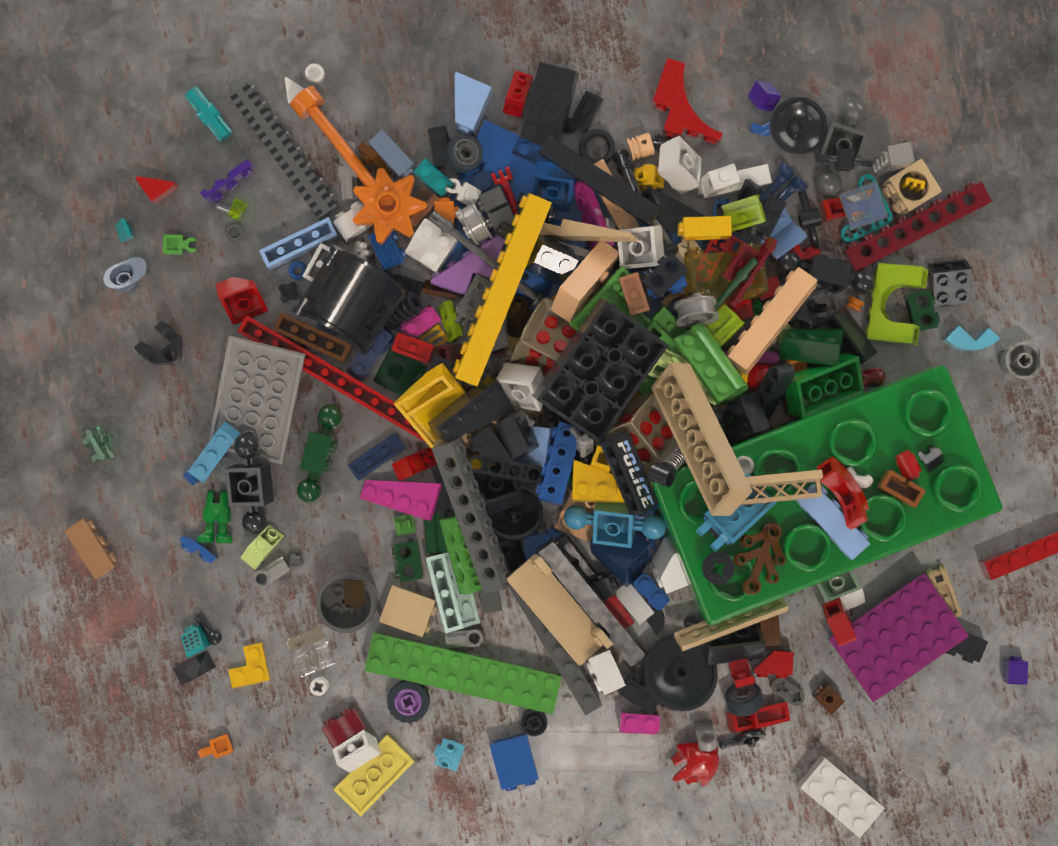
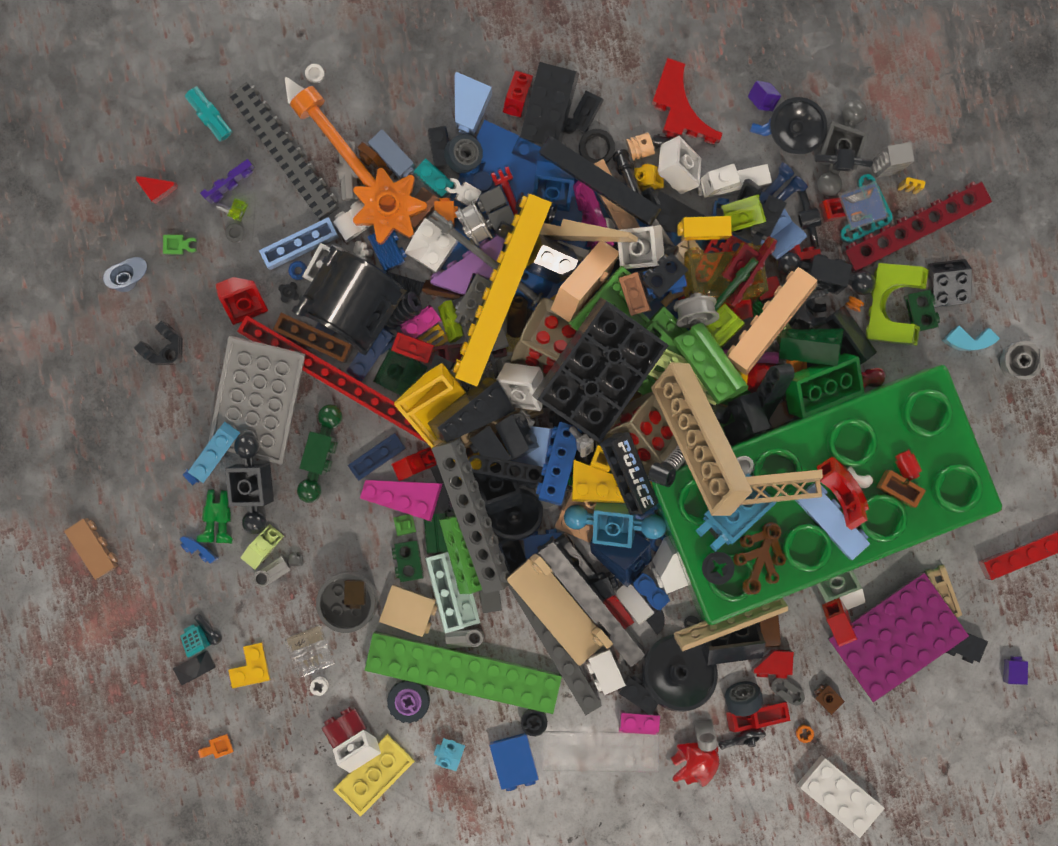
(100, 443): clear green hips -> none
(124, 230): teal slope -> none
(741, 673): red slope -> none
(809, 736): none -> orange bush
(917, 171): tan brick -> none
(932, 459): tile -> none

